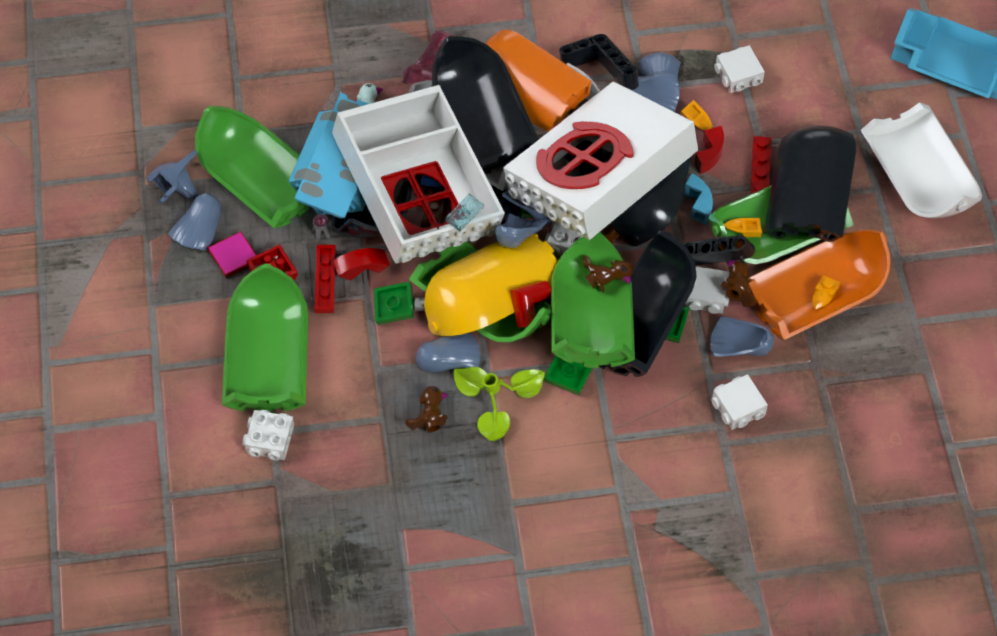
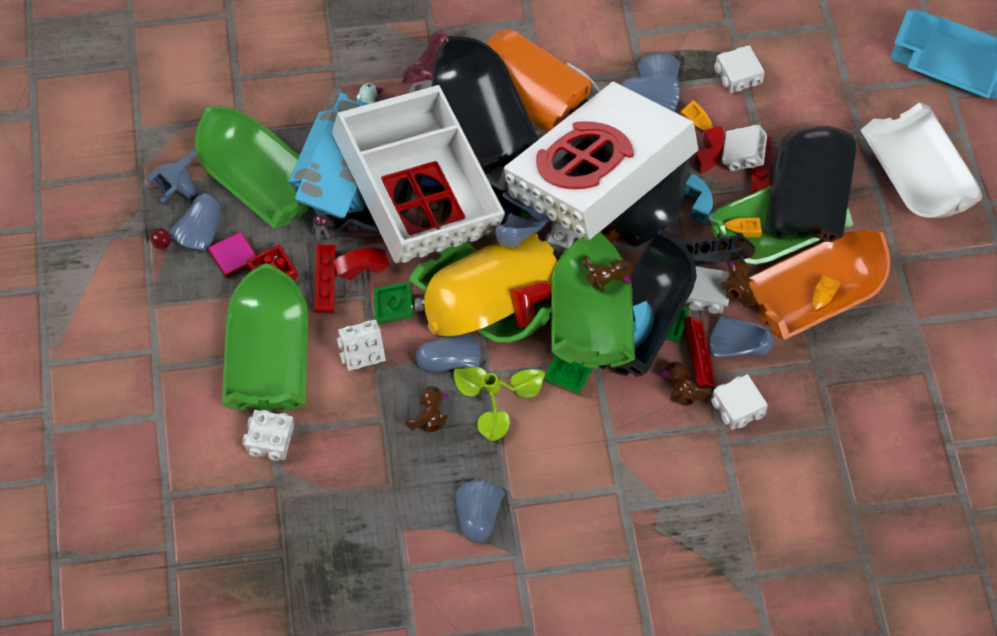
(161, 239): none -> dark red piece
(361, 345): none -> white brick
(464, 212): clear light blue plate -> none
(478, 508): none -> sand blue hair
(608, 54): black beam -> none
(644, 322): none -> medium azure brick
(684, 389): none -> reddish brown animal
(700, 353): none -> red plate
(744, 148): none -> white brick

